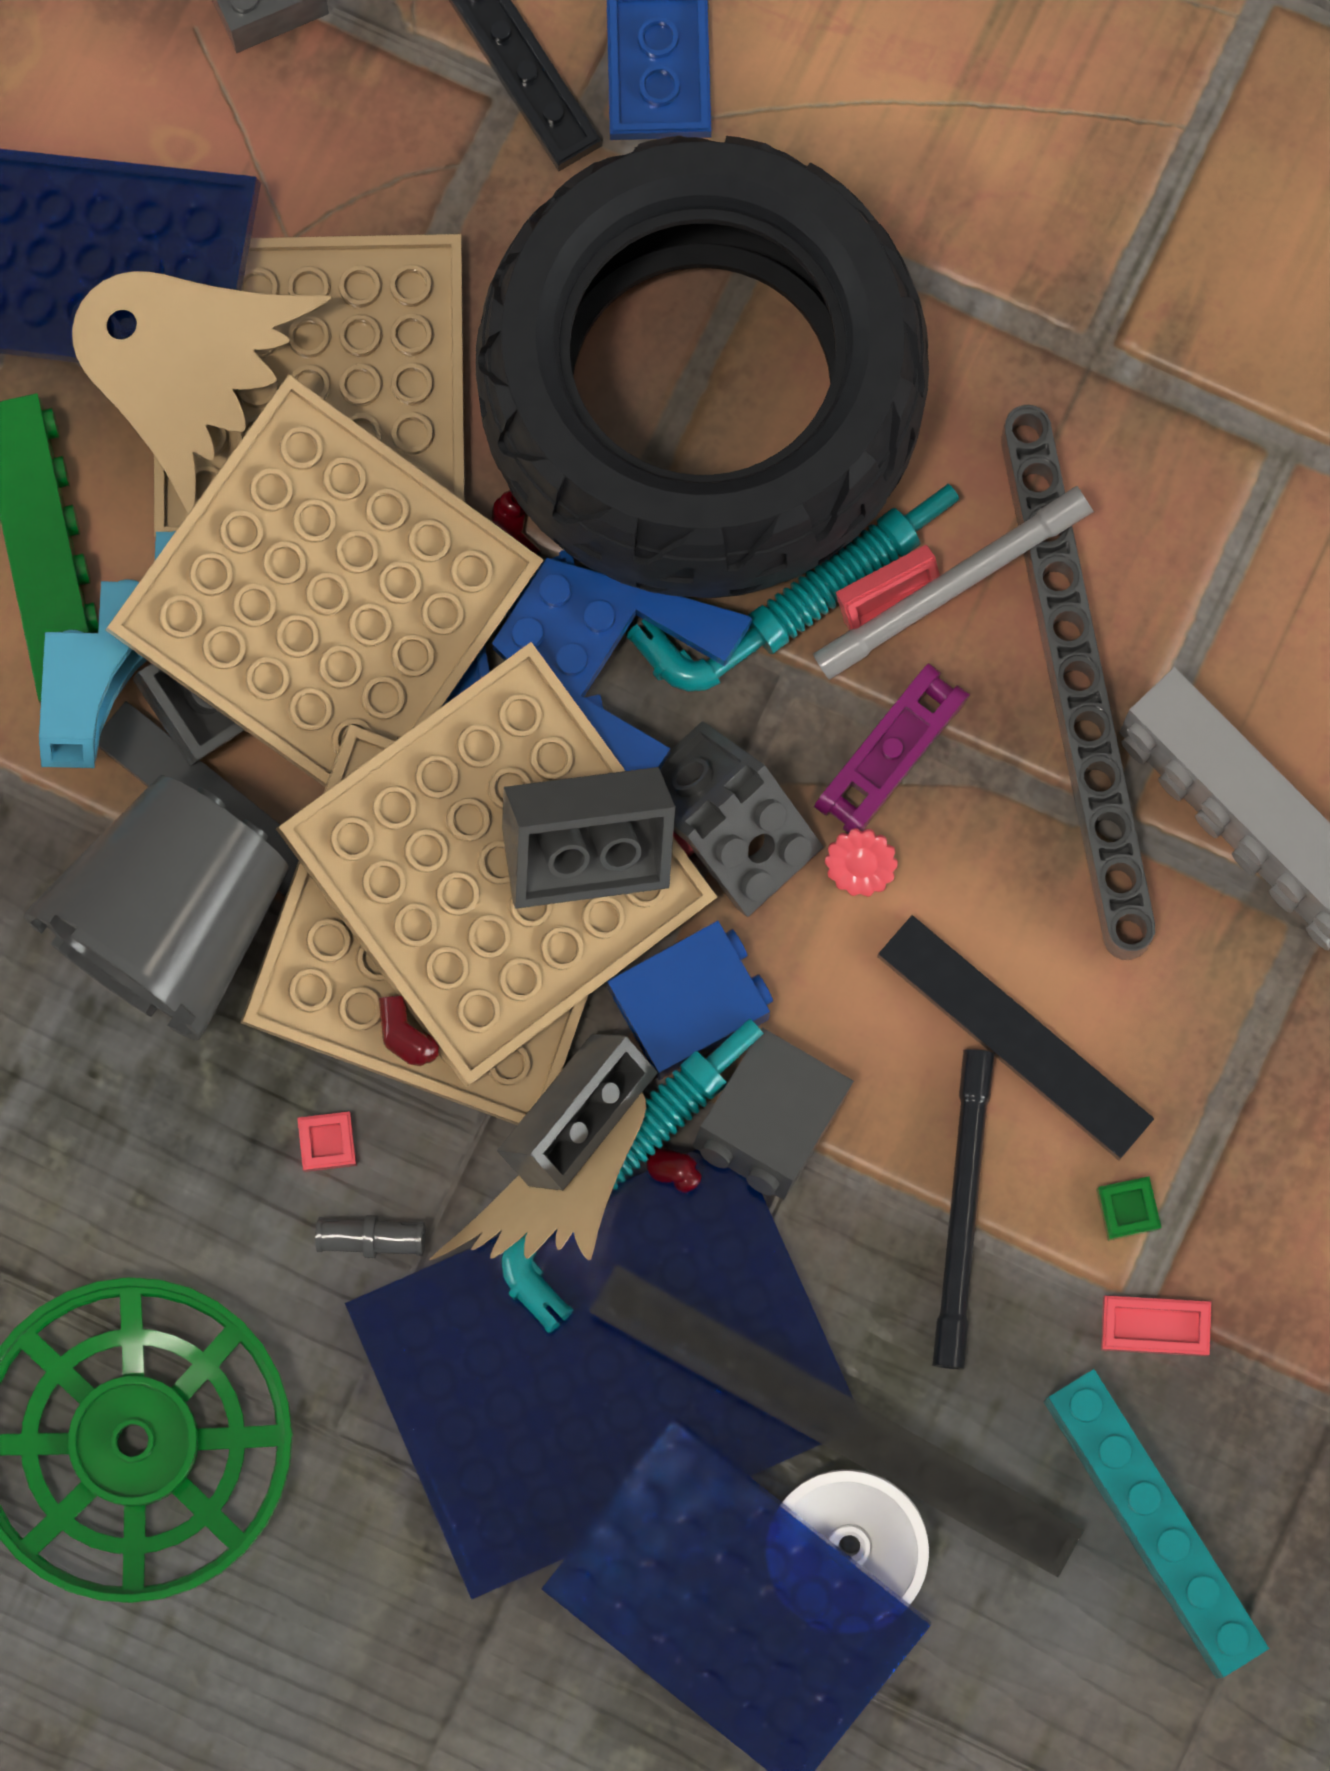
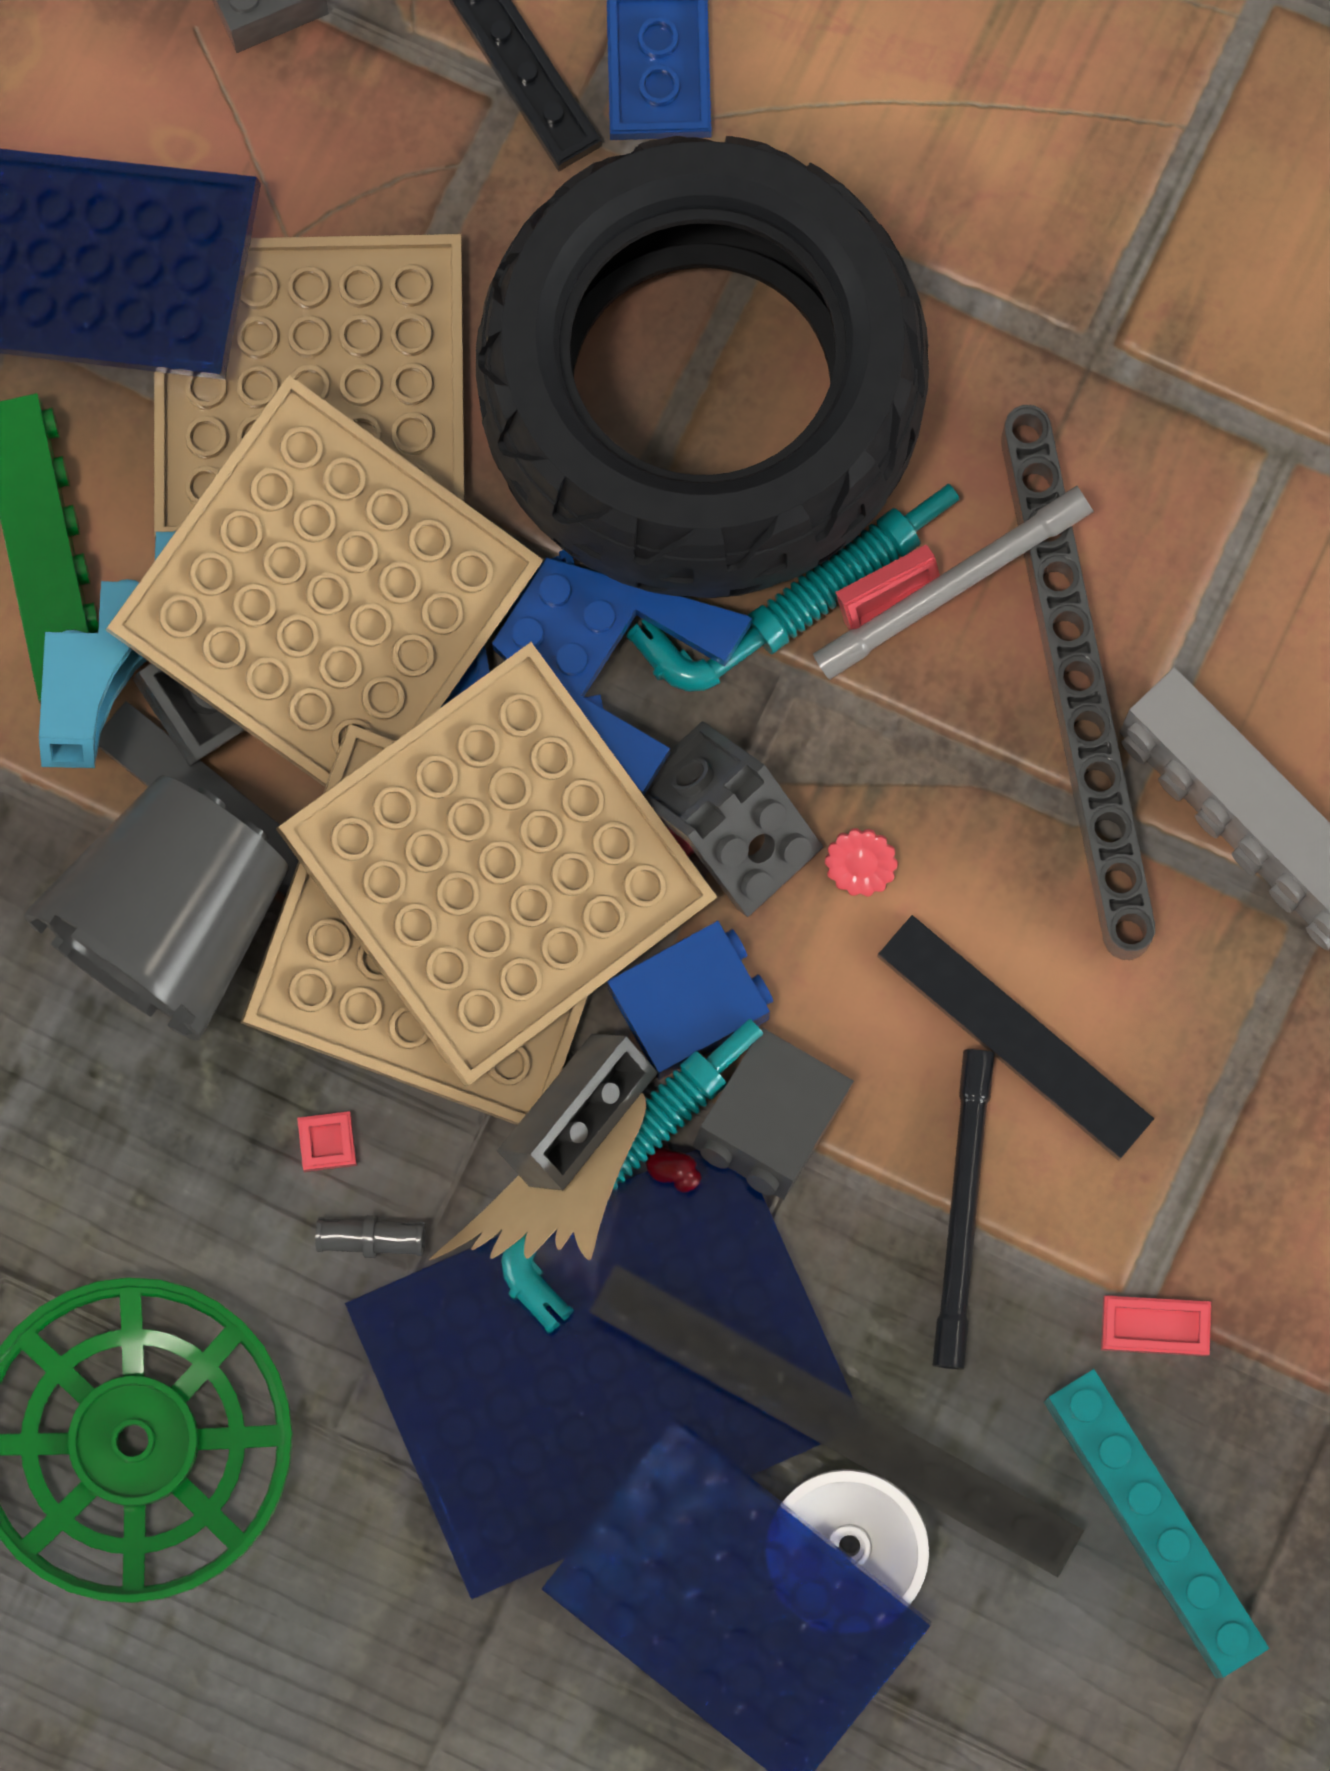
(181, 359): tan piece -> none
(403, 1038): dark red arm -> none
(510, 518): dark red arm -> none
(588, 837): dark grey slope -> none
(892, 749): magenta plate -> none
(1128, 1208): green tile -> none

